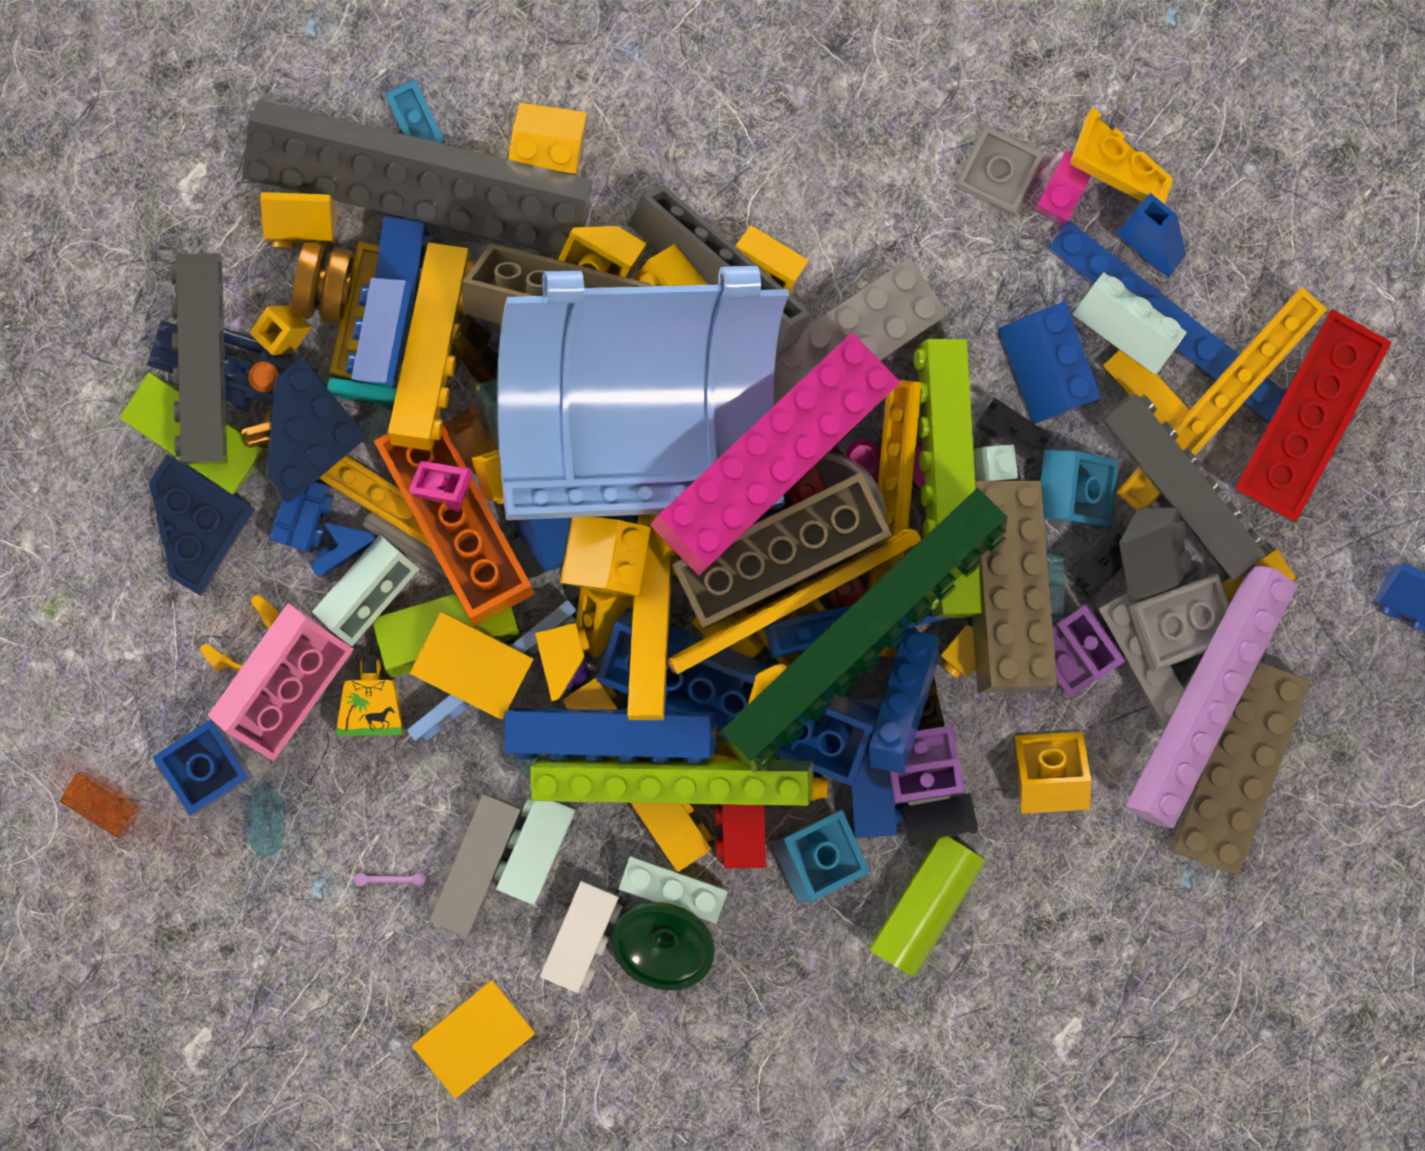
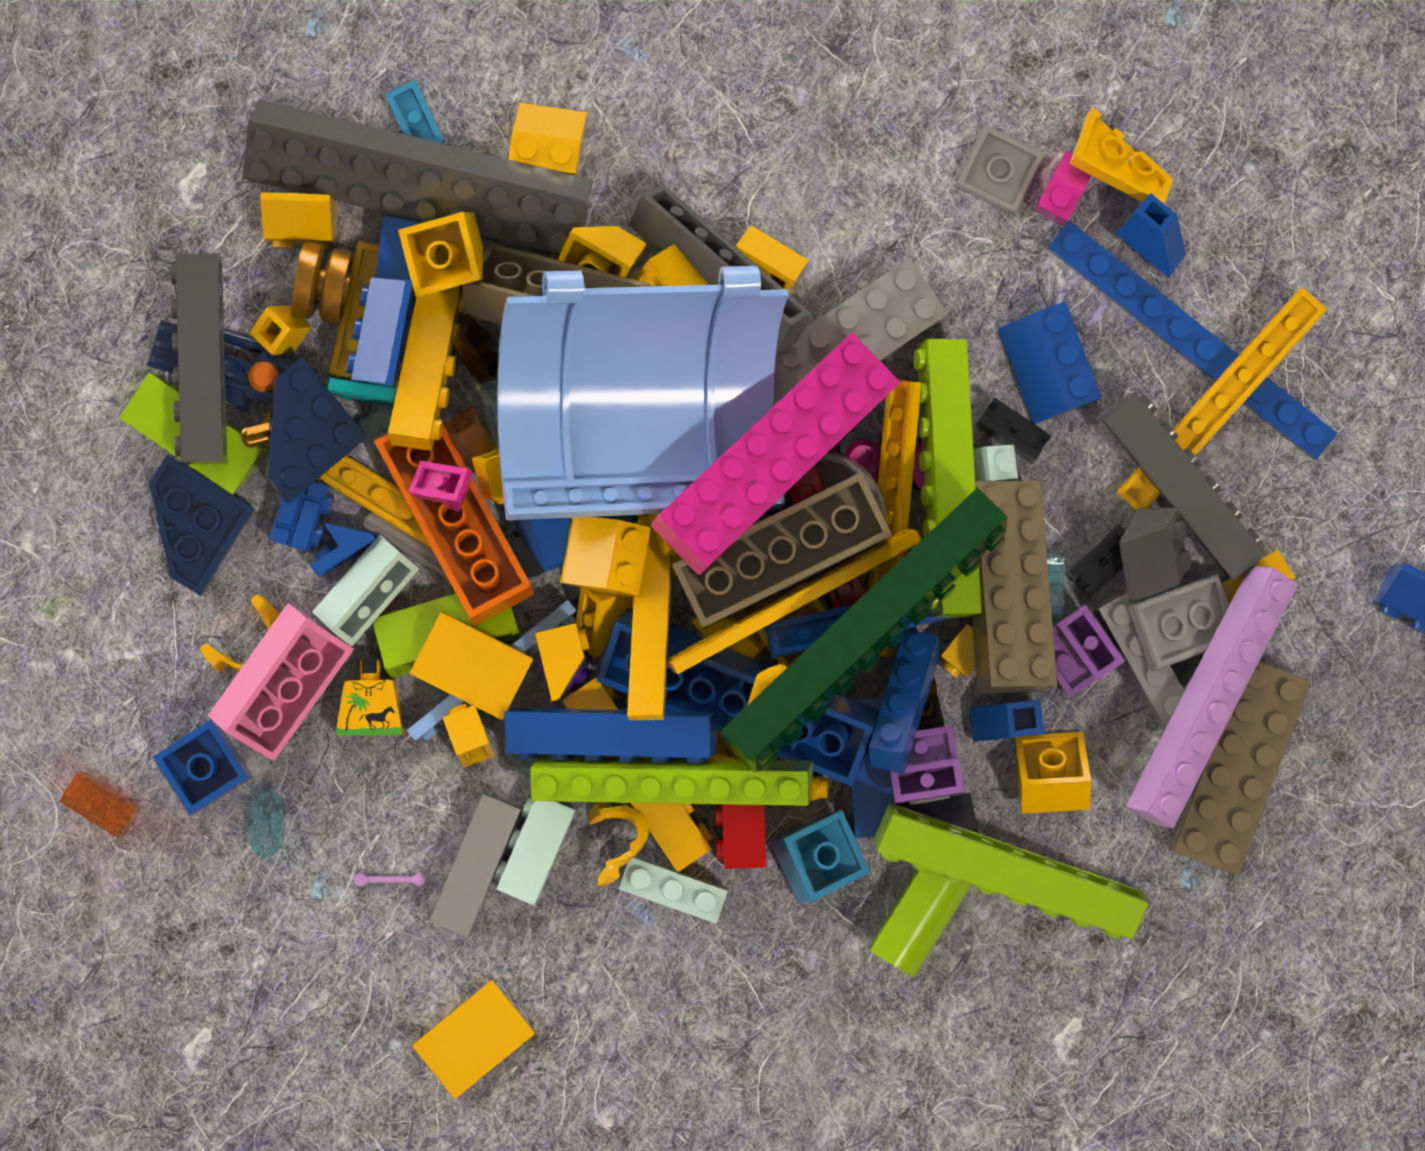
(443, 253): none -> yellow slope
(468, 735): none -> yellow slope
(581, 937): white brick -> none
(602, 811): none -> yellow helmet
(663, 958): dark green dish -> none
(1006, 720): none -> blue slope
(1010, 872): none -> lime brick
(1078, 488): dark azure slope -> none
(1129, 323): light aqua brick -> none
(1137, 379): yellow tile -> none
(1312, 416): red plate -> none

